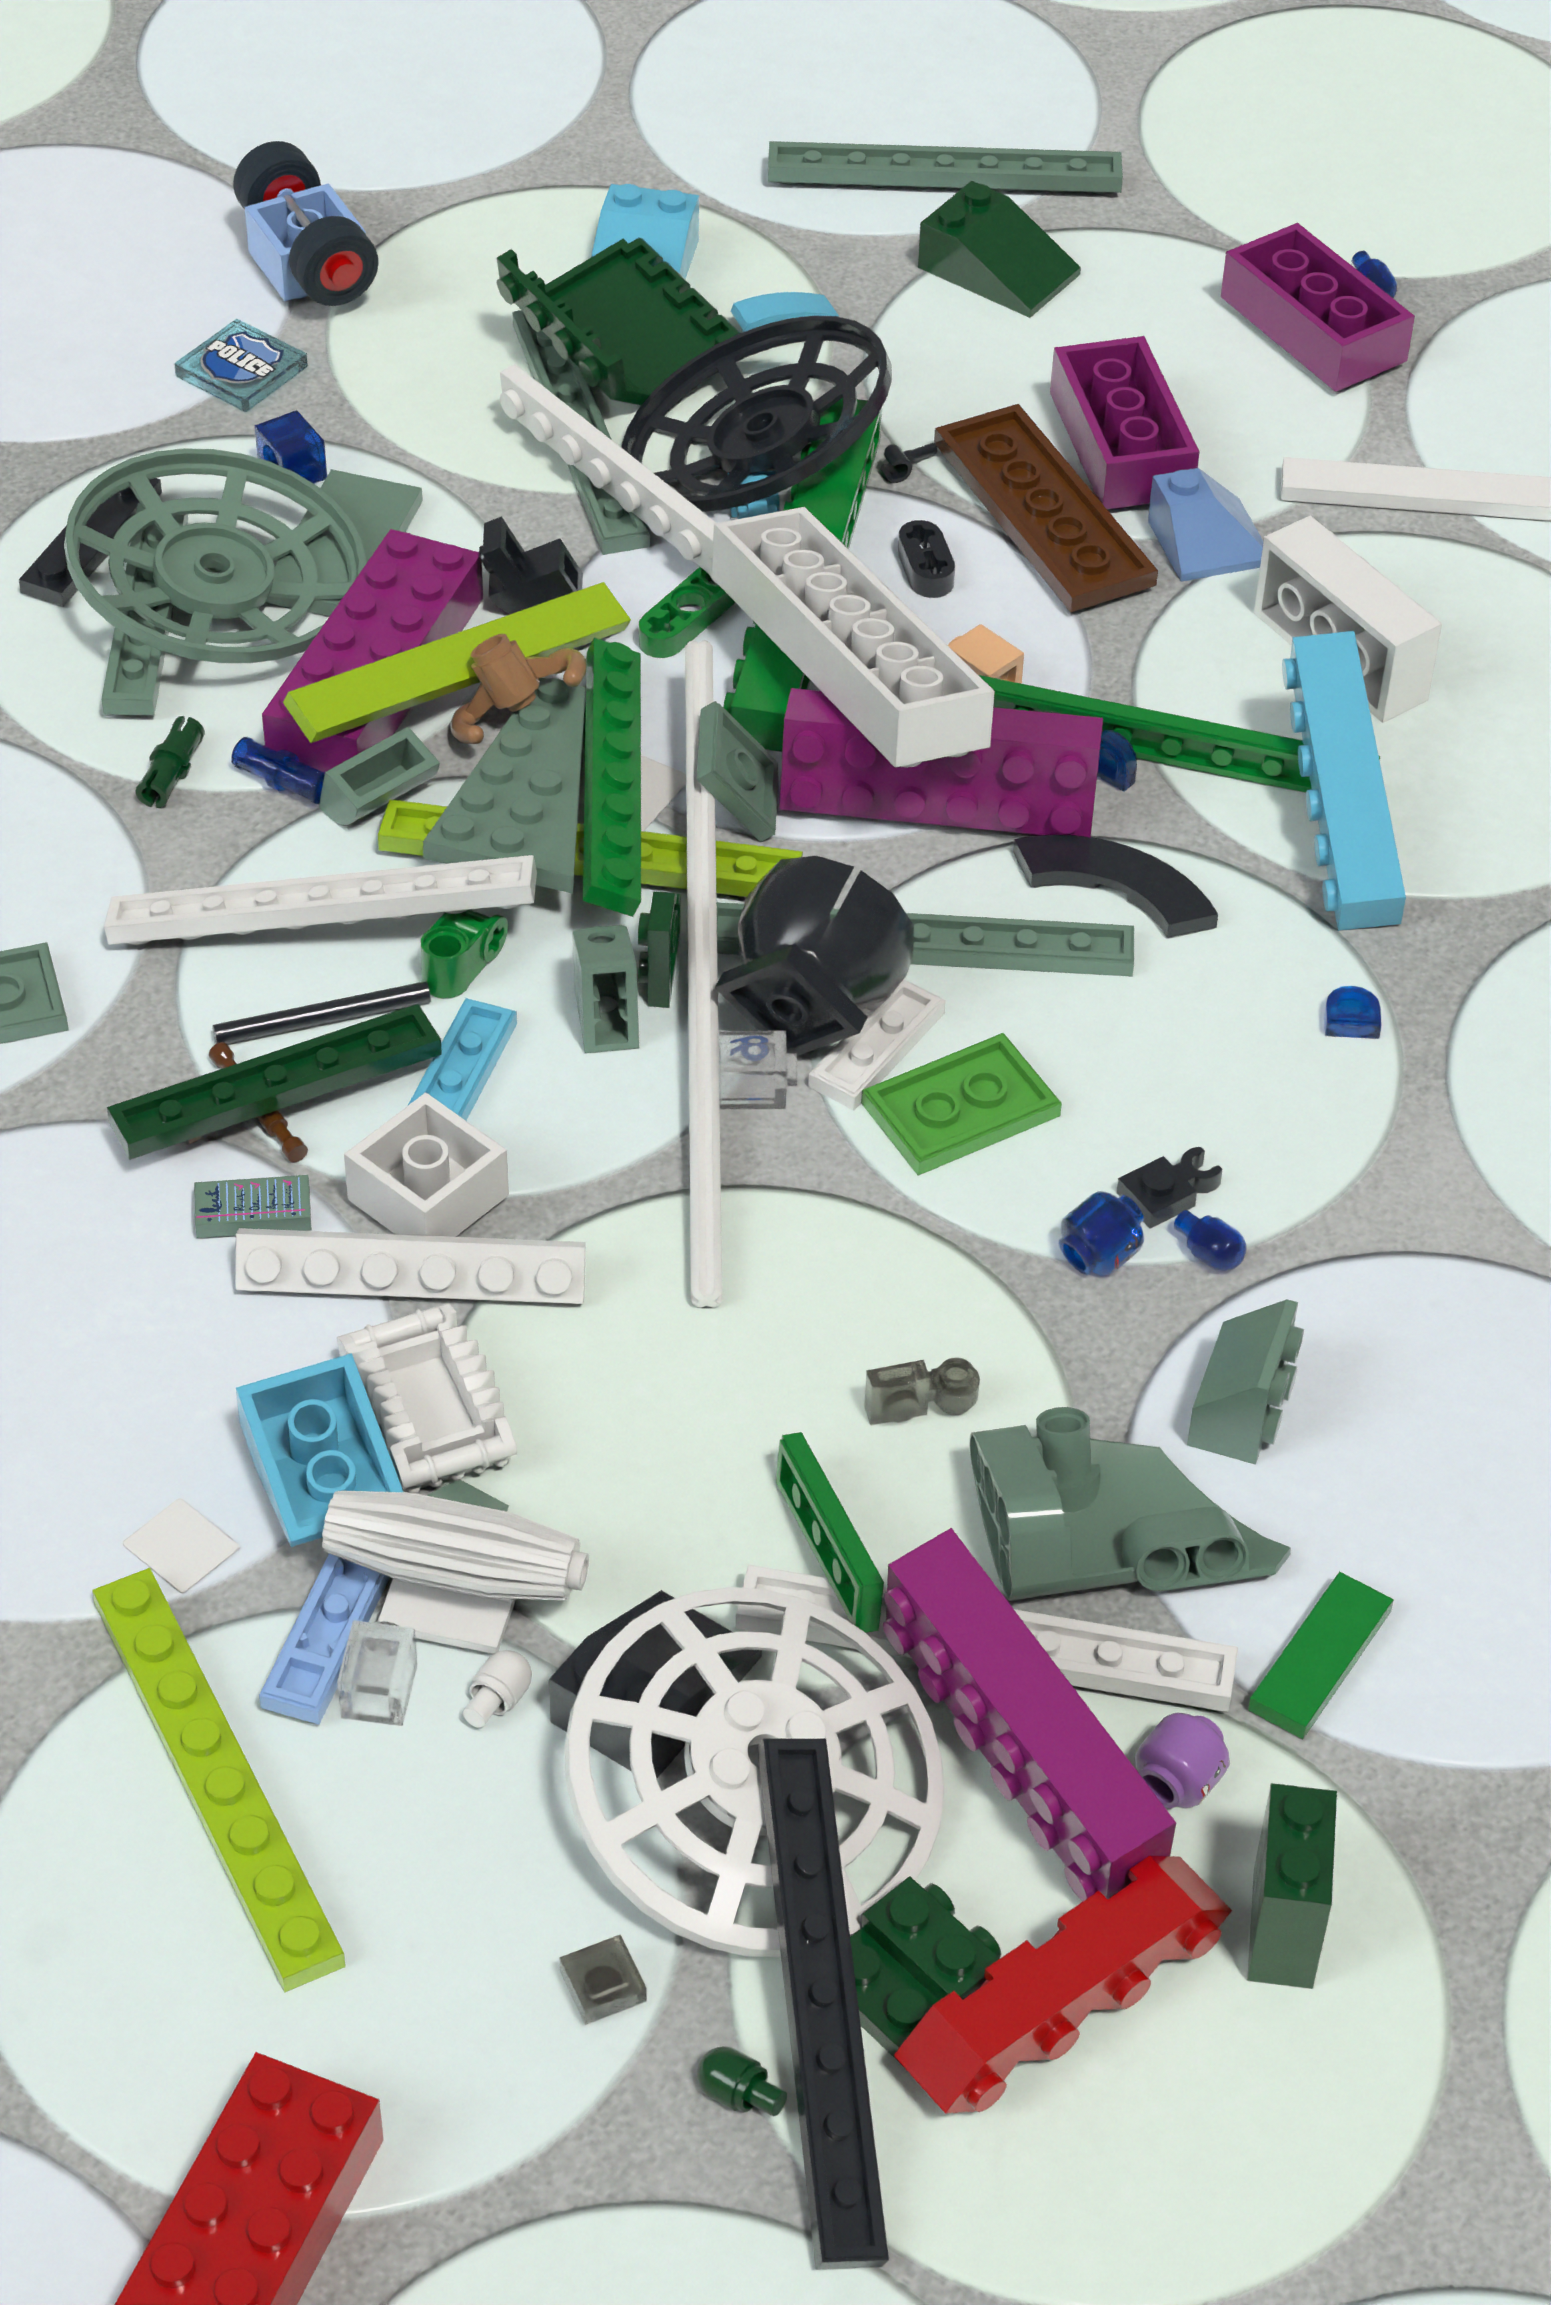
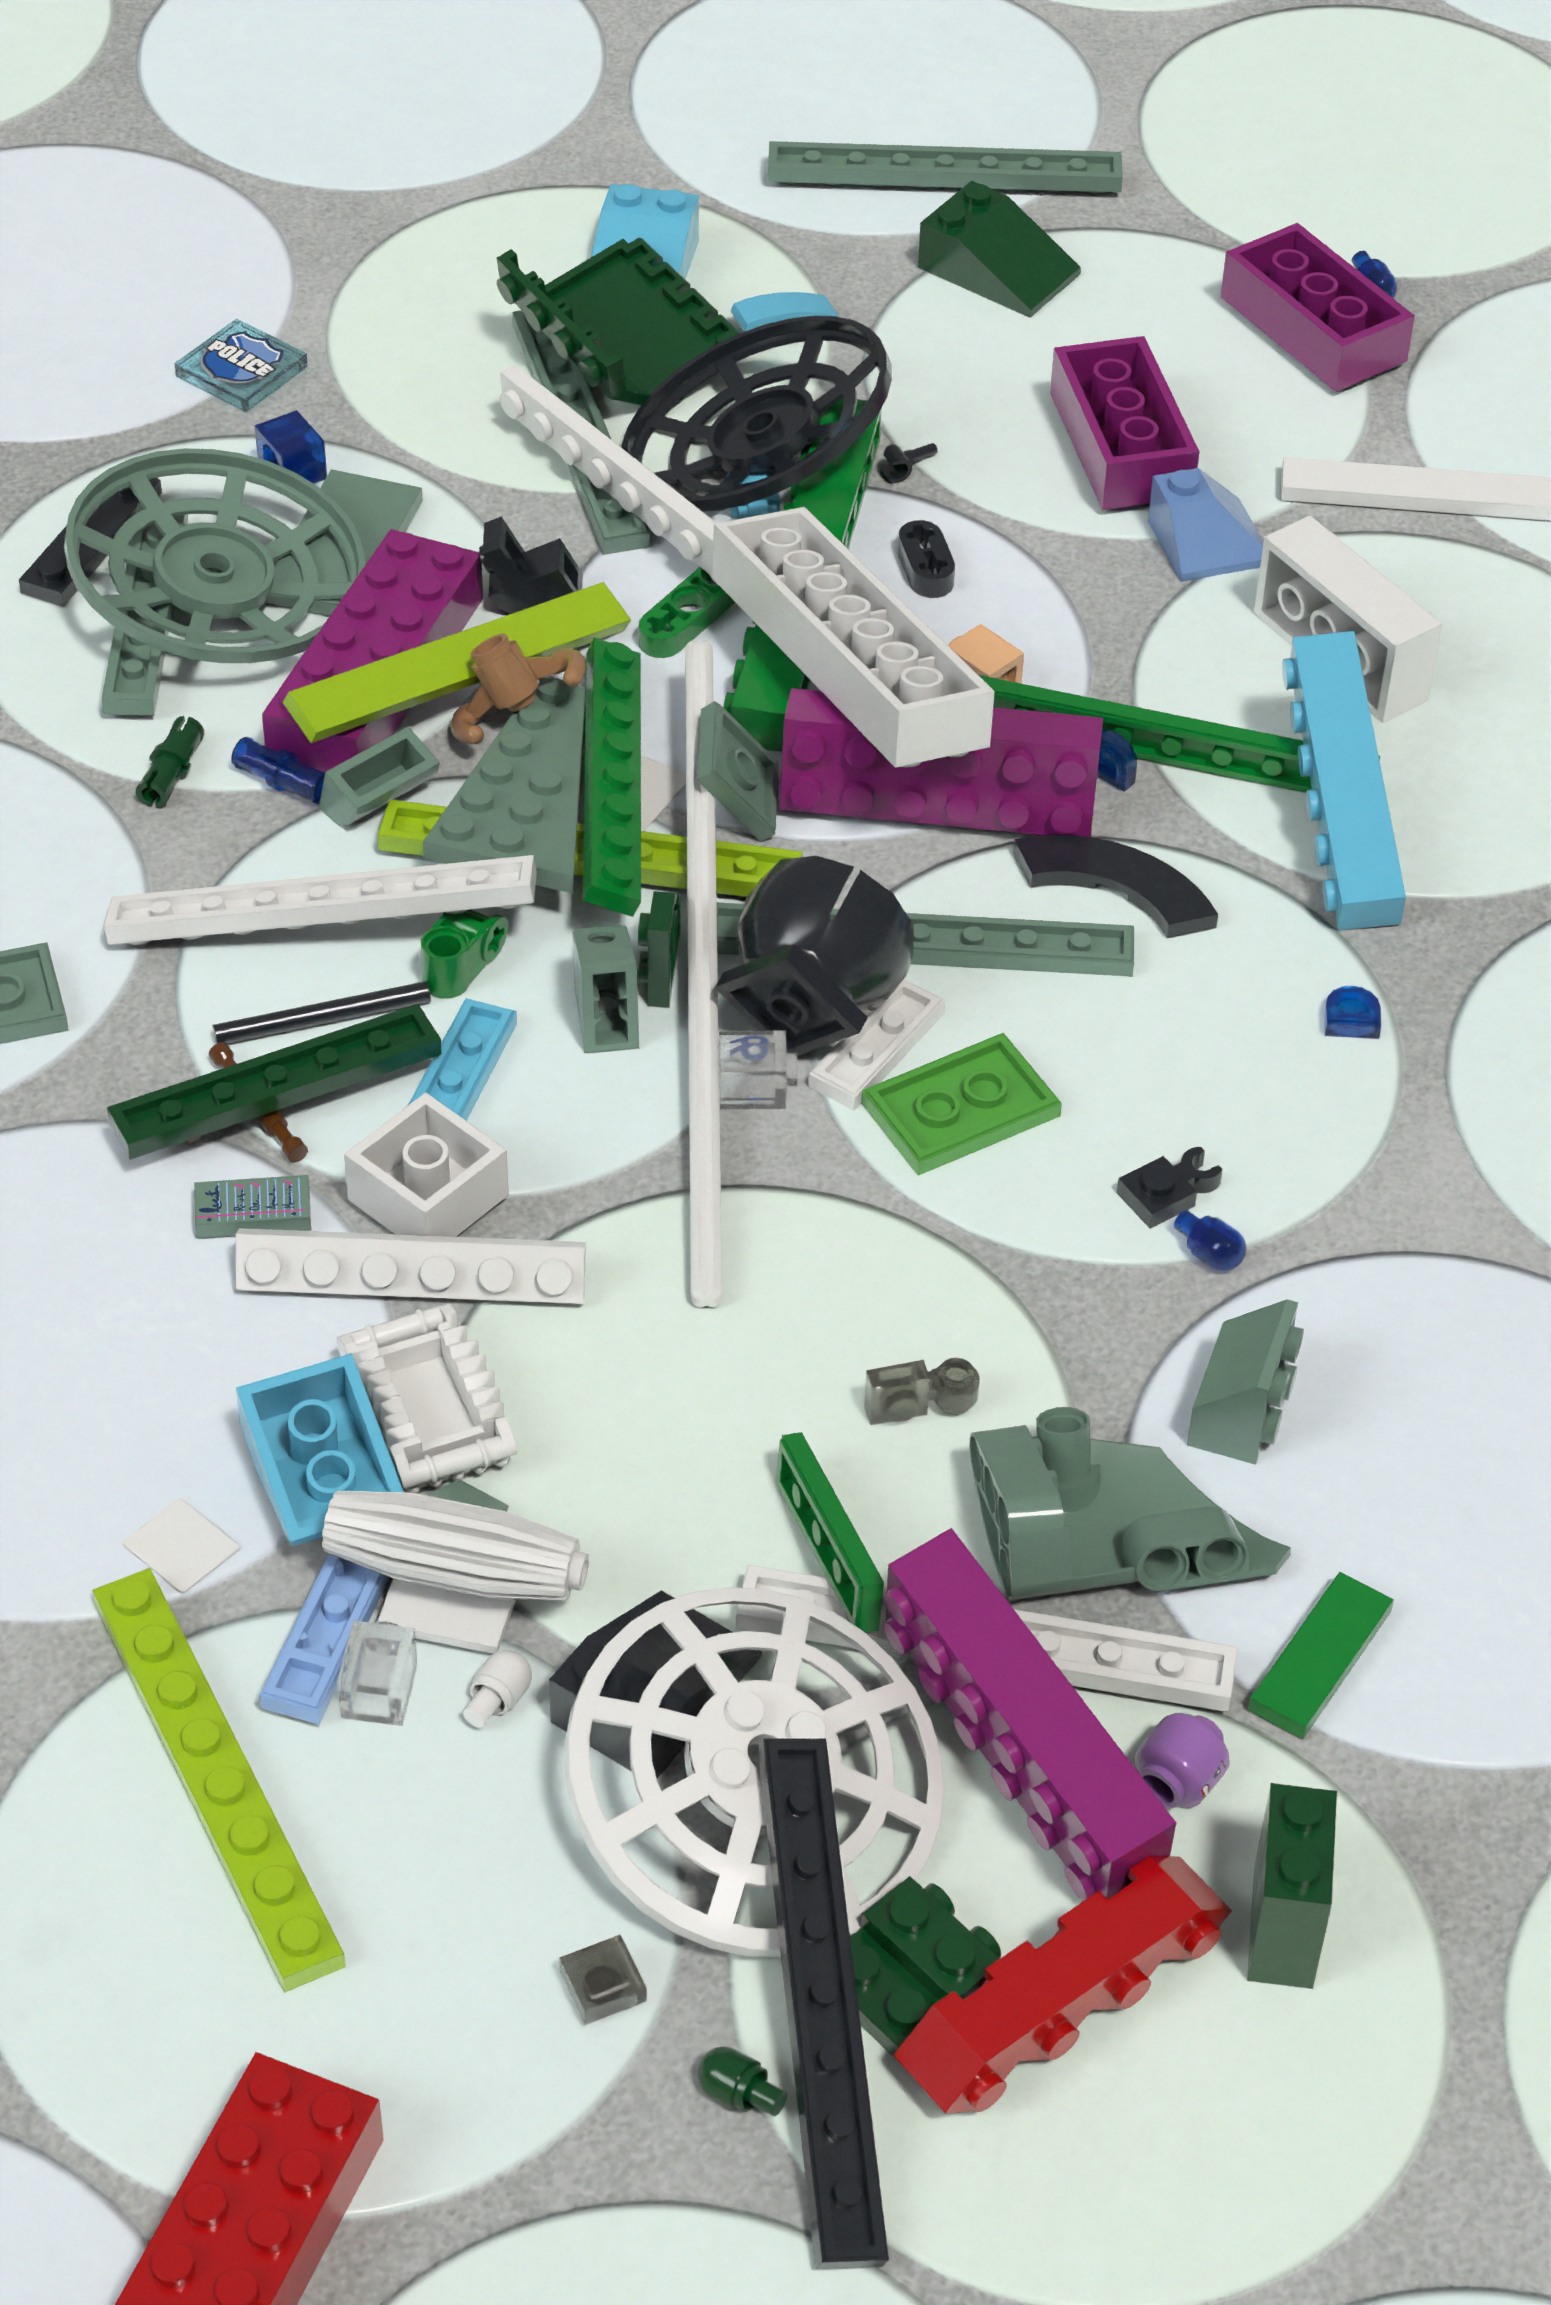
(301, 228): brick -> none
(1045, 507): reddish brown plate -> none
(1102, 1233): clear blue head -> none

